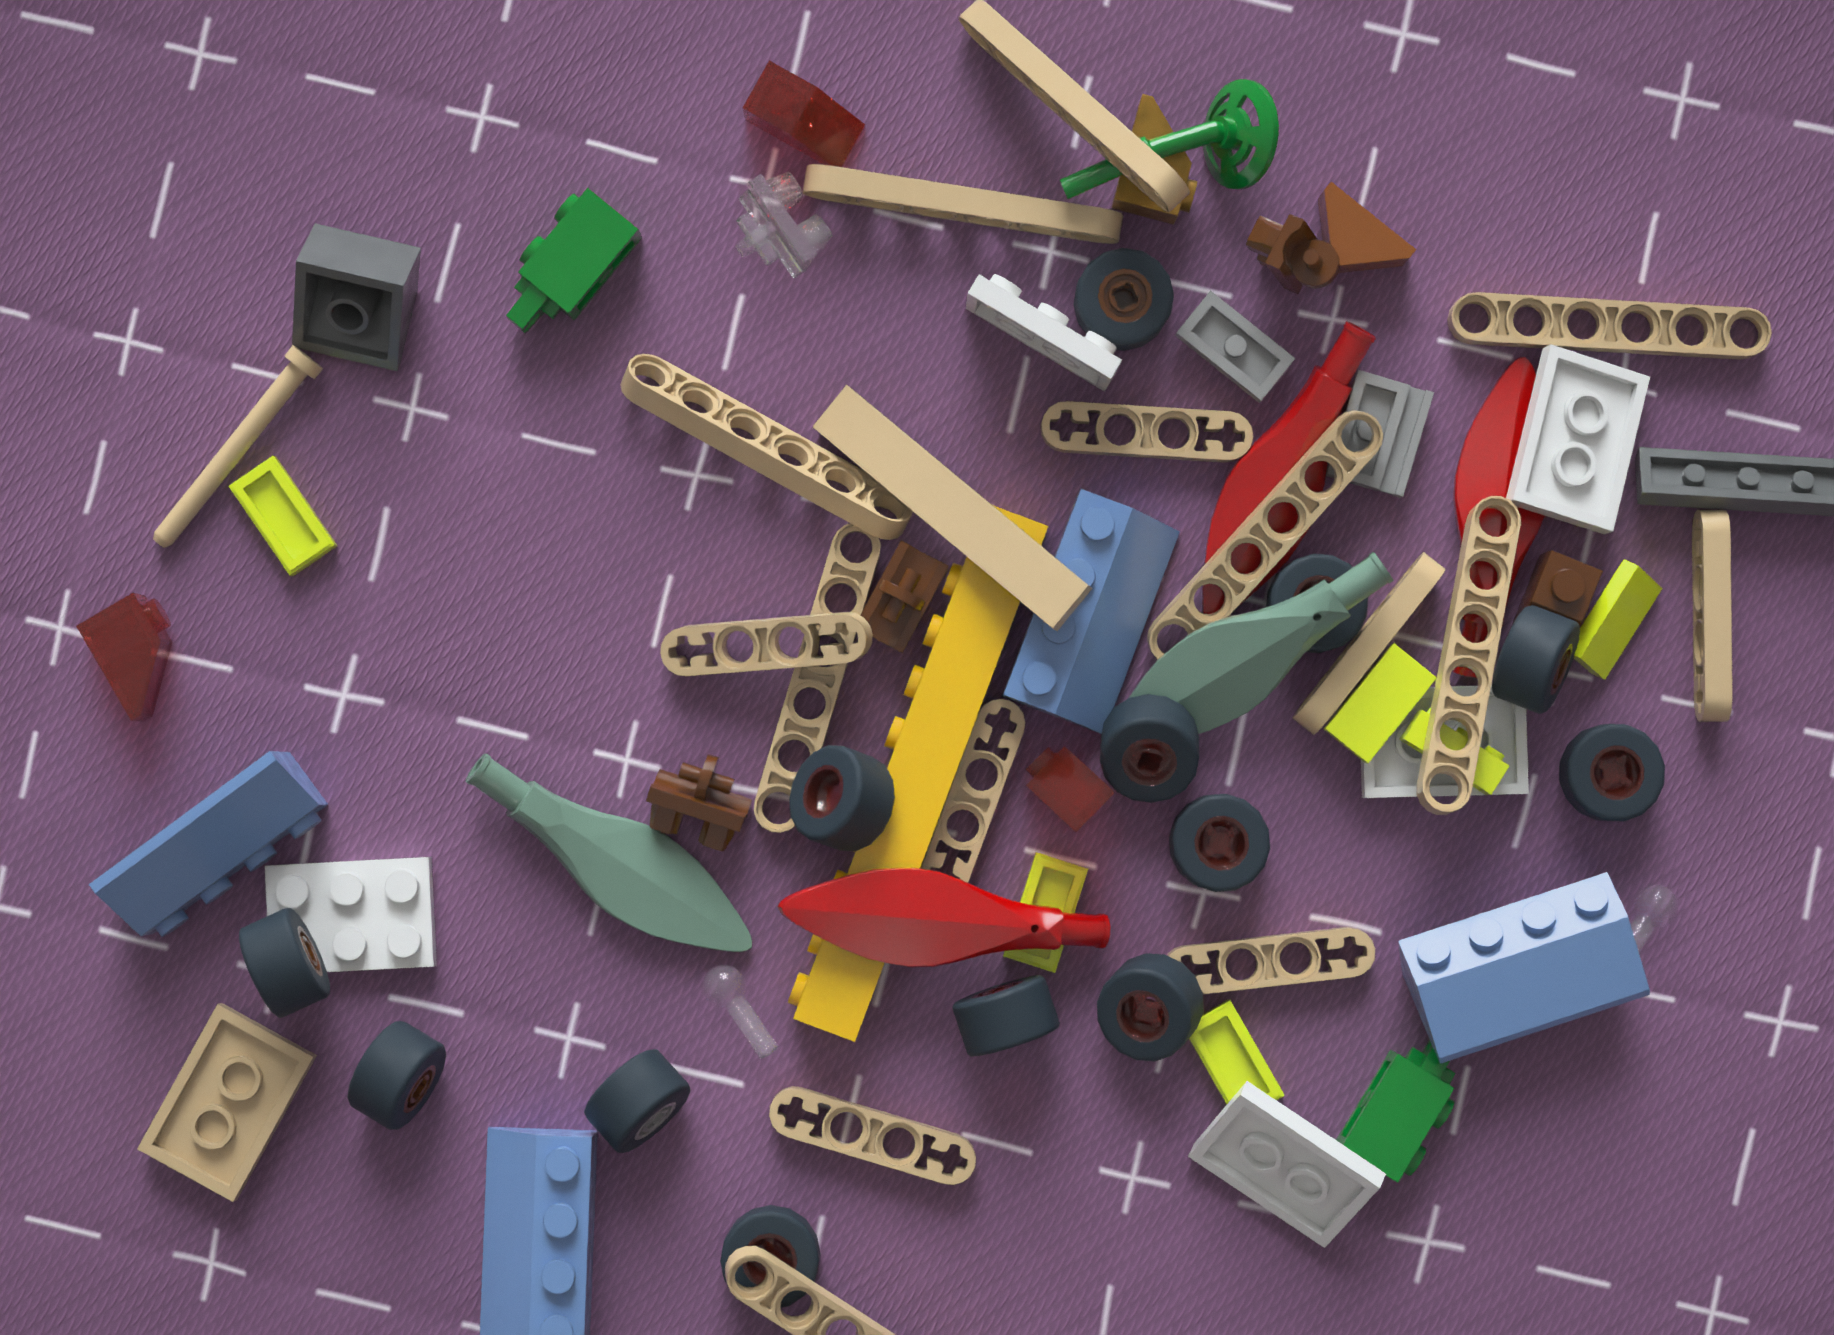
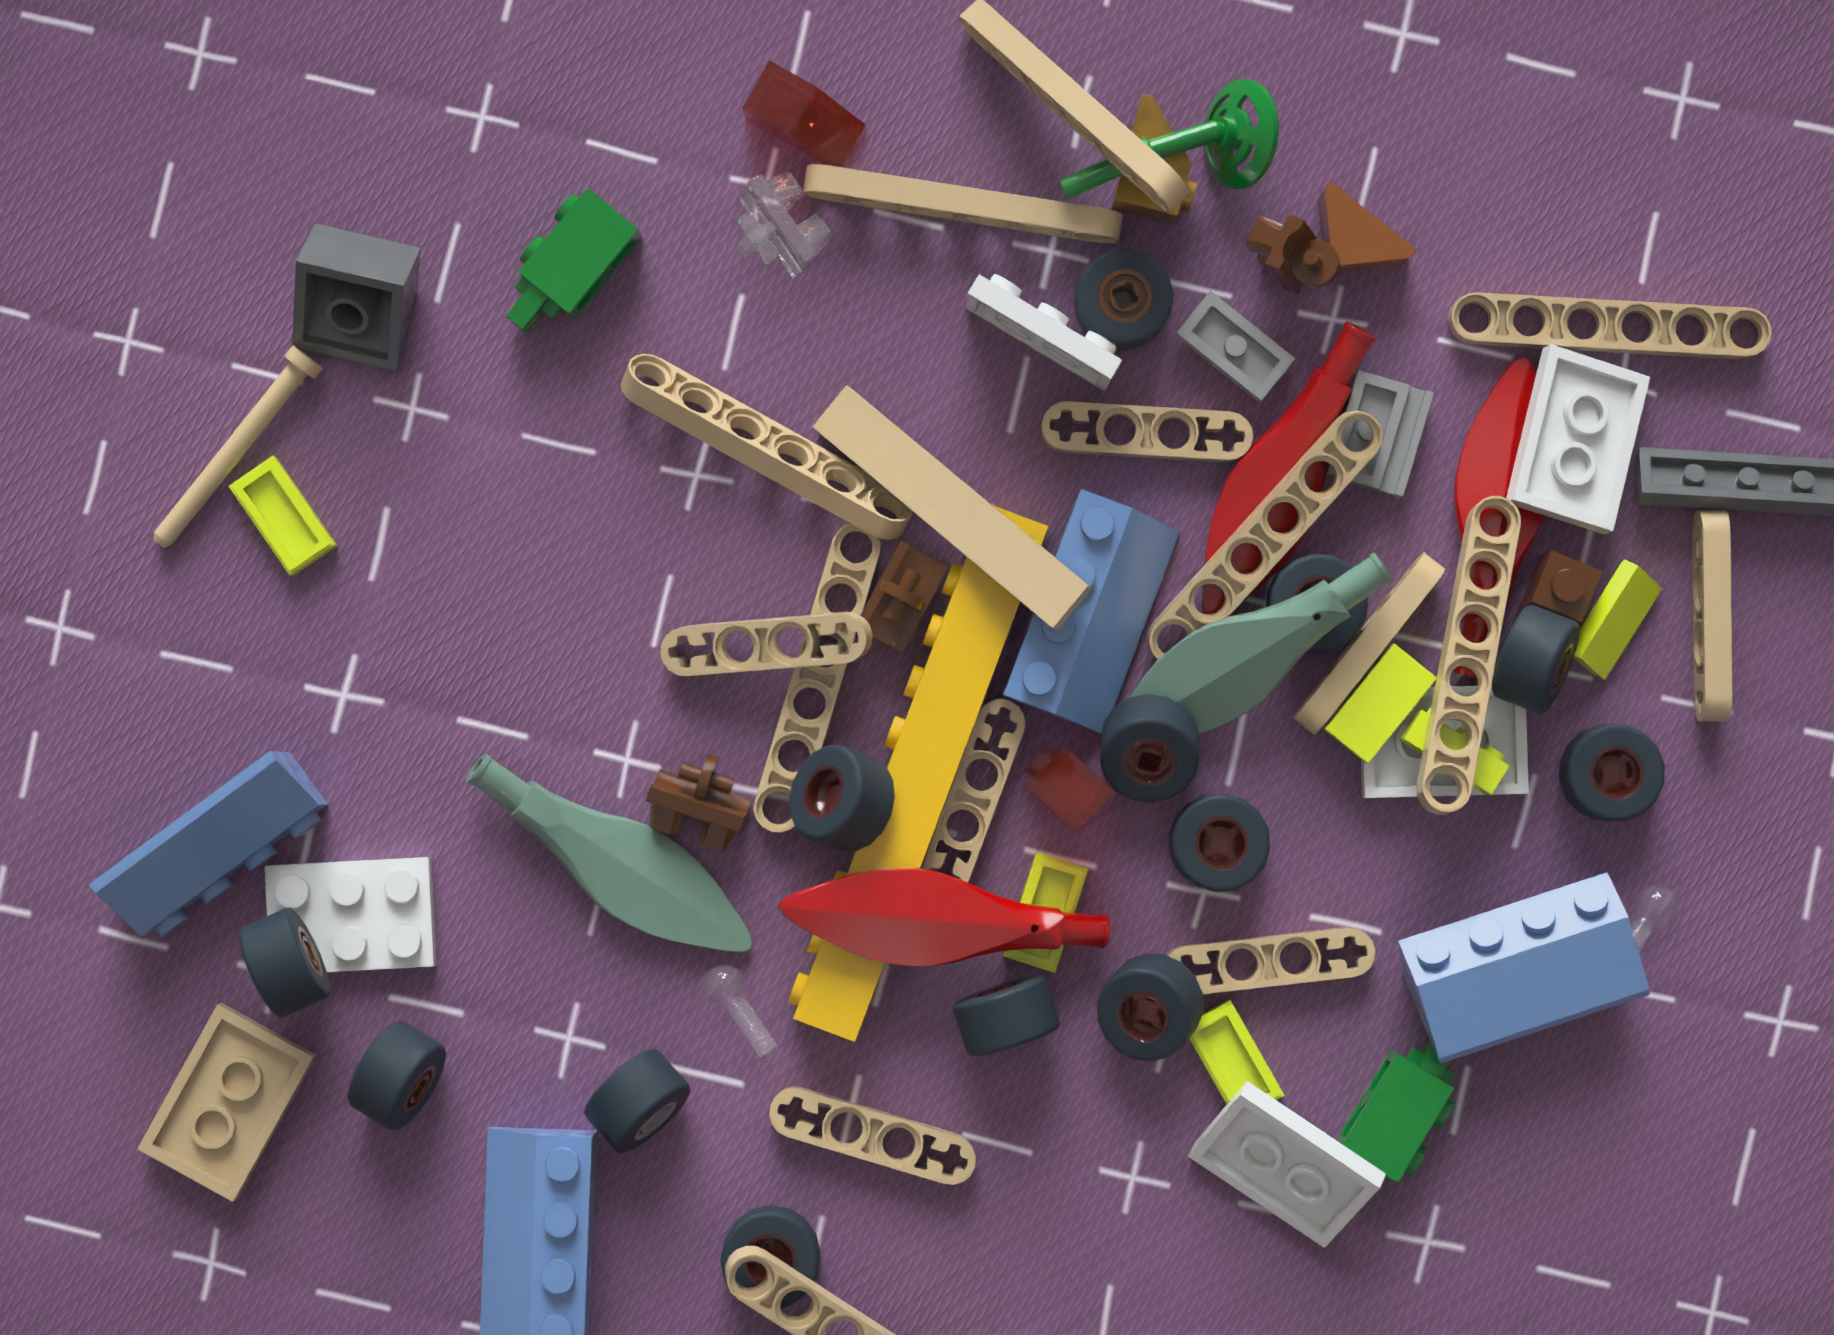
(131, 650): clear red slope -> none

